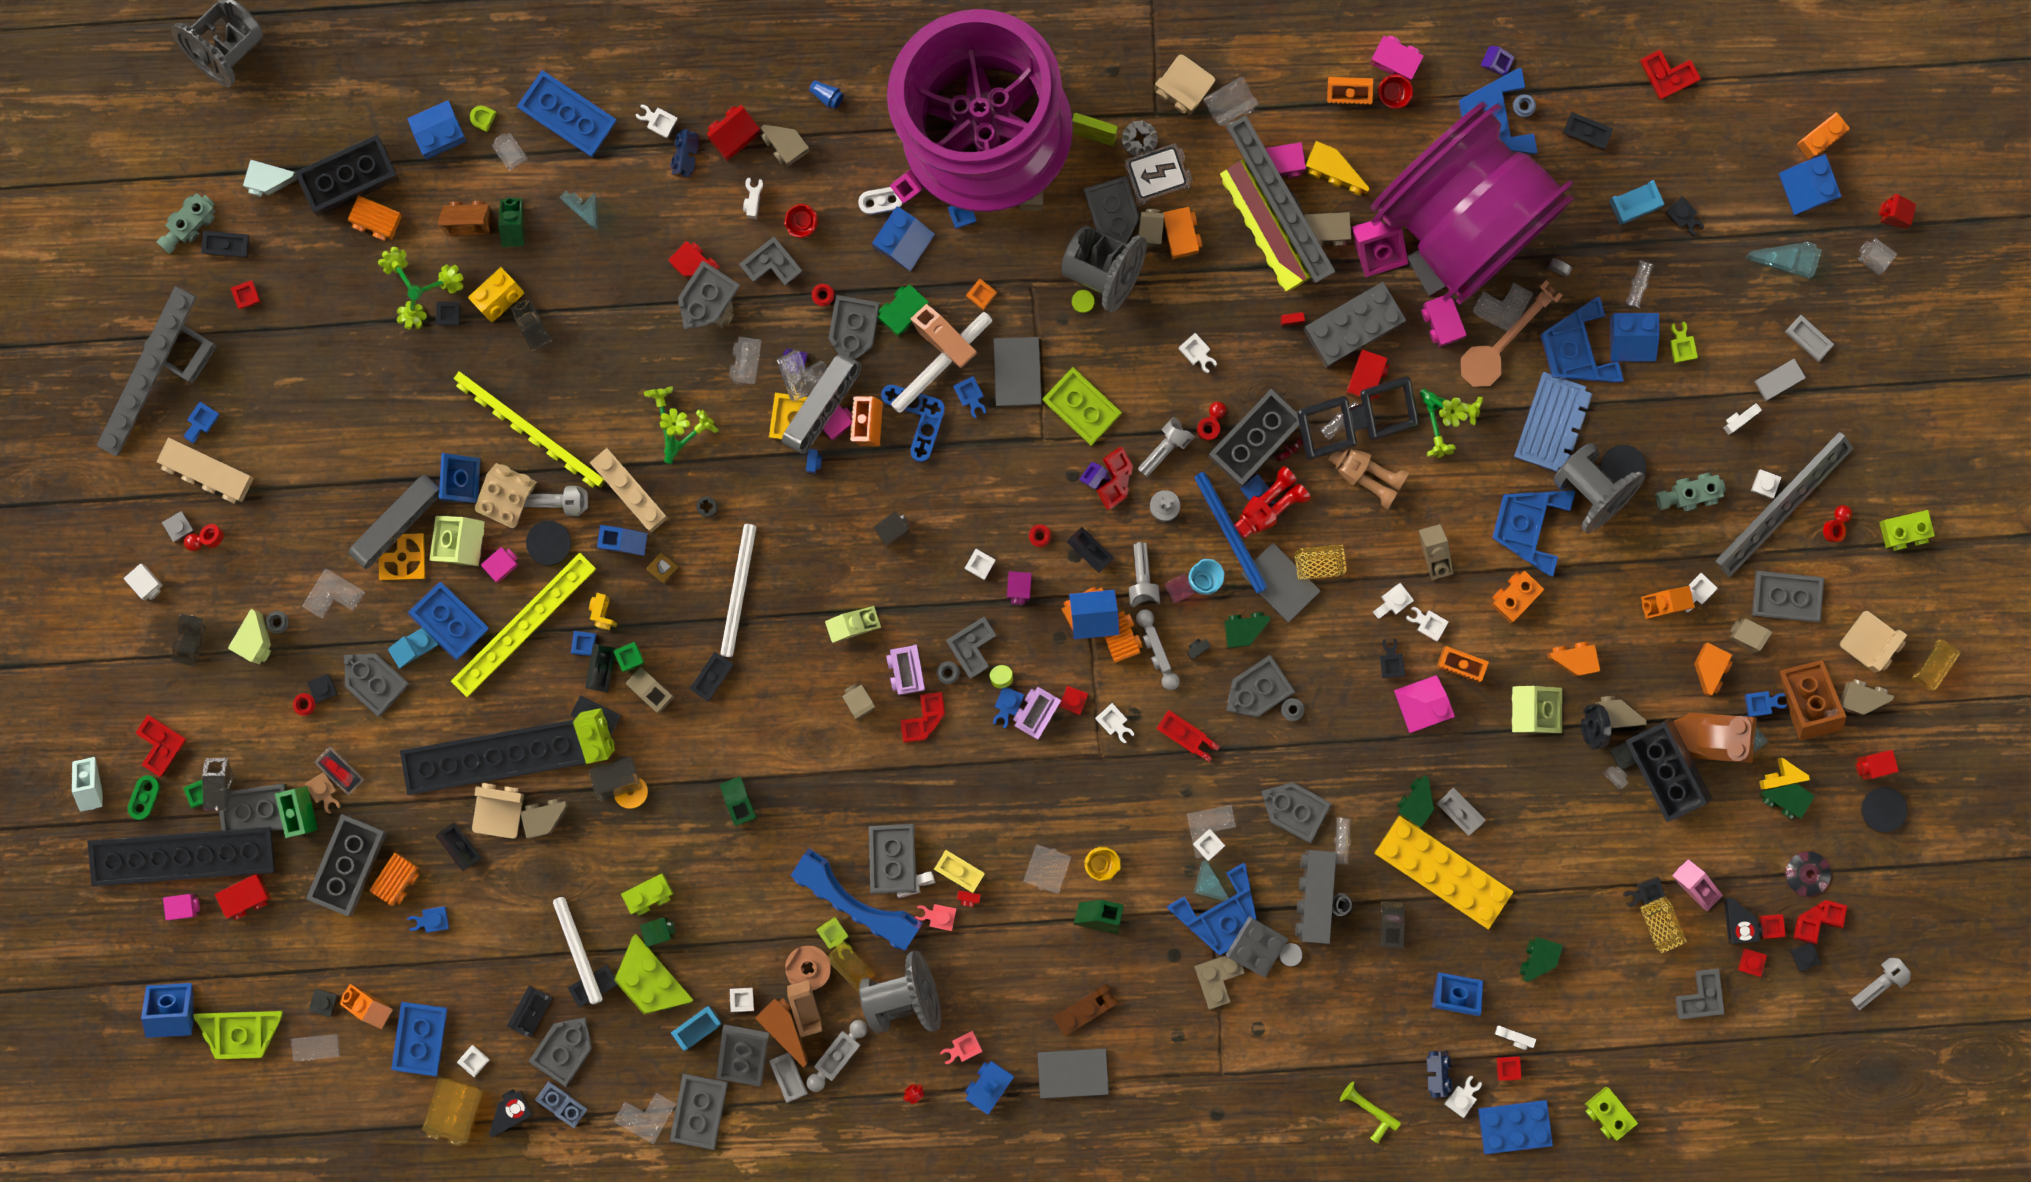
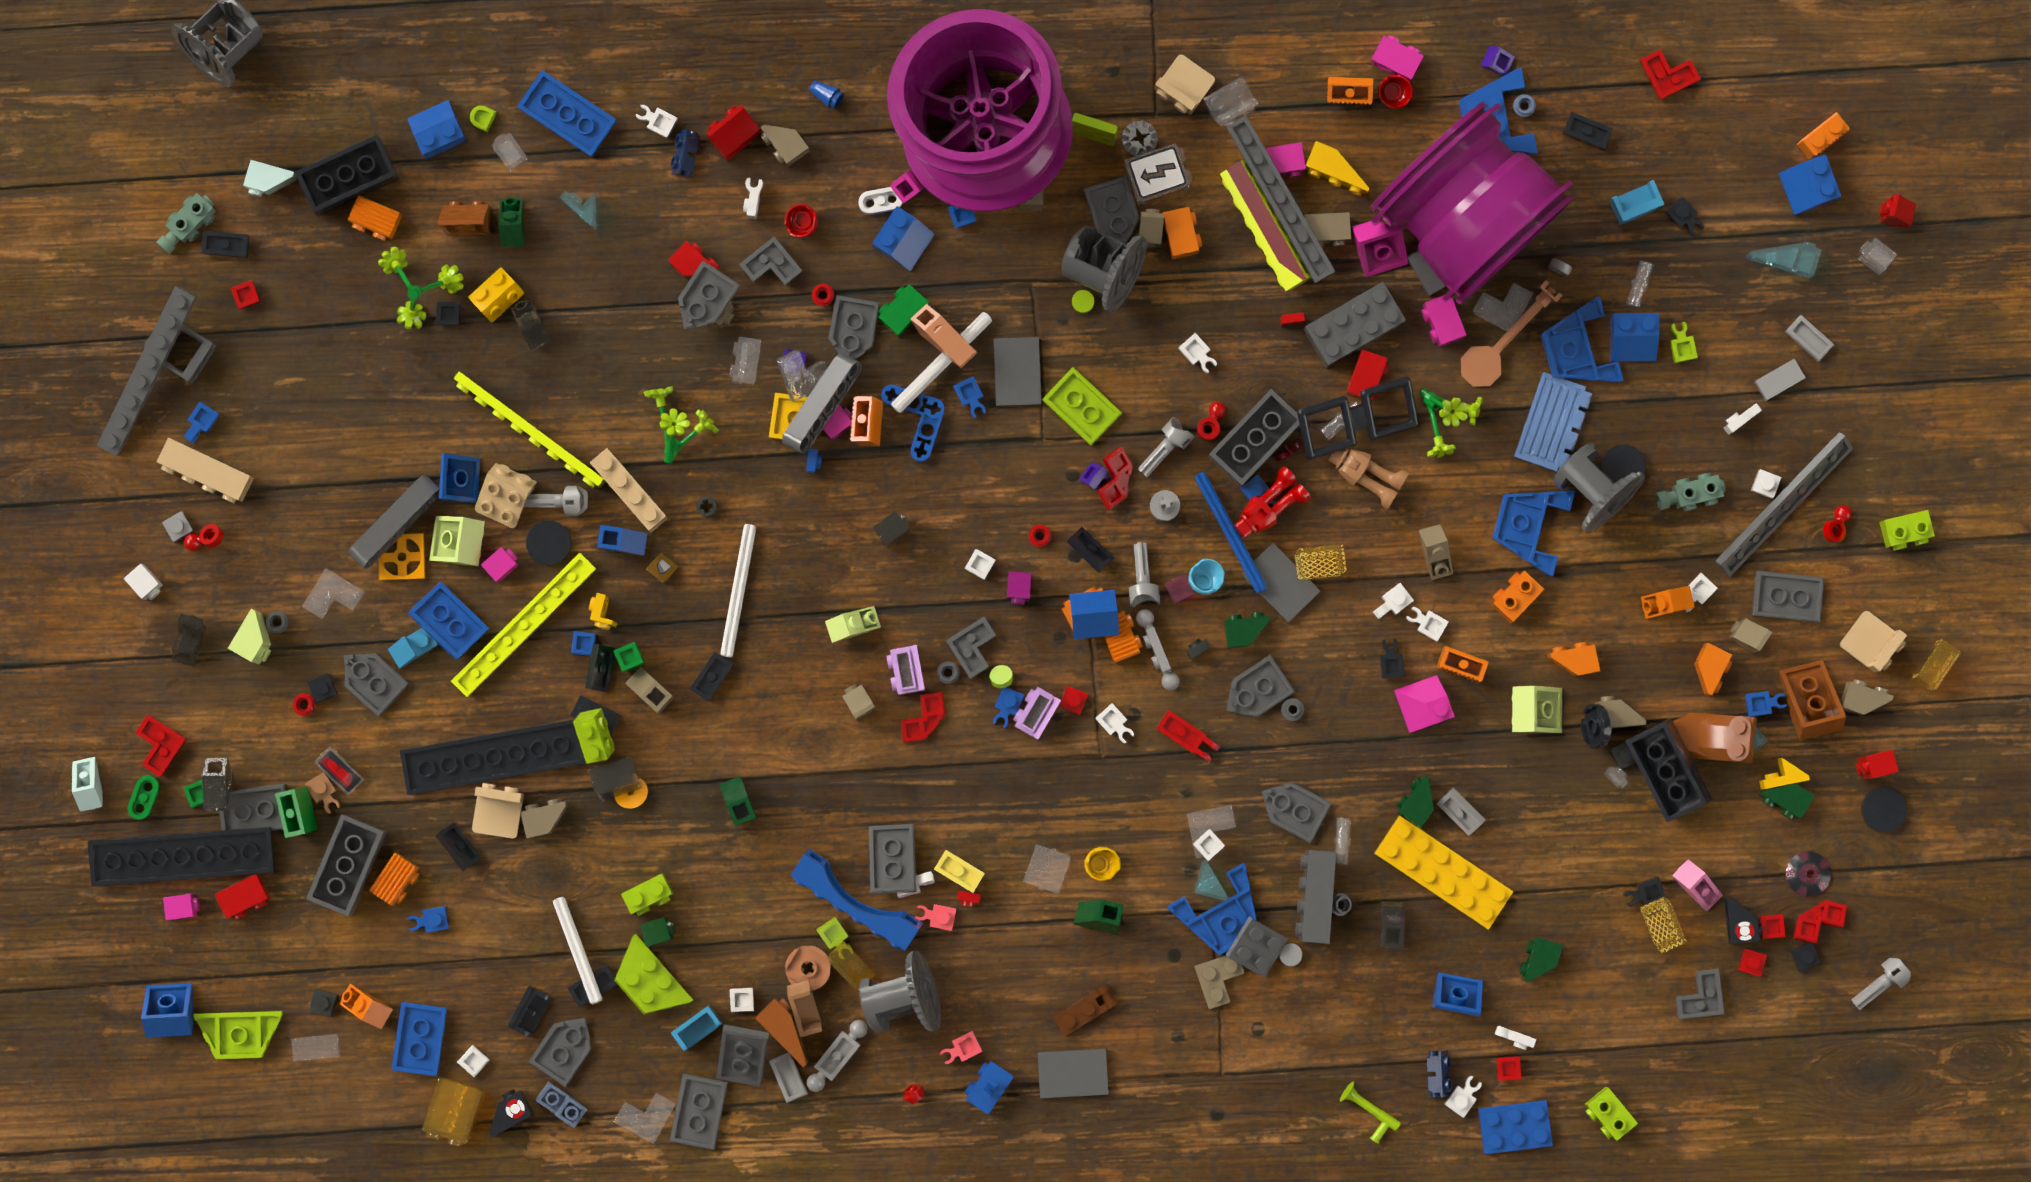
(981, 294): orange tile -> none

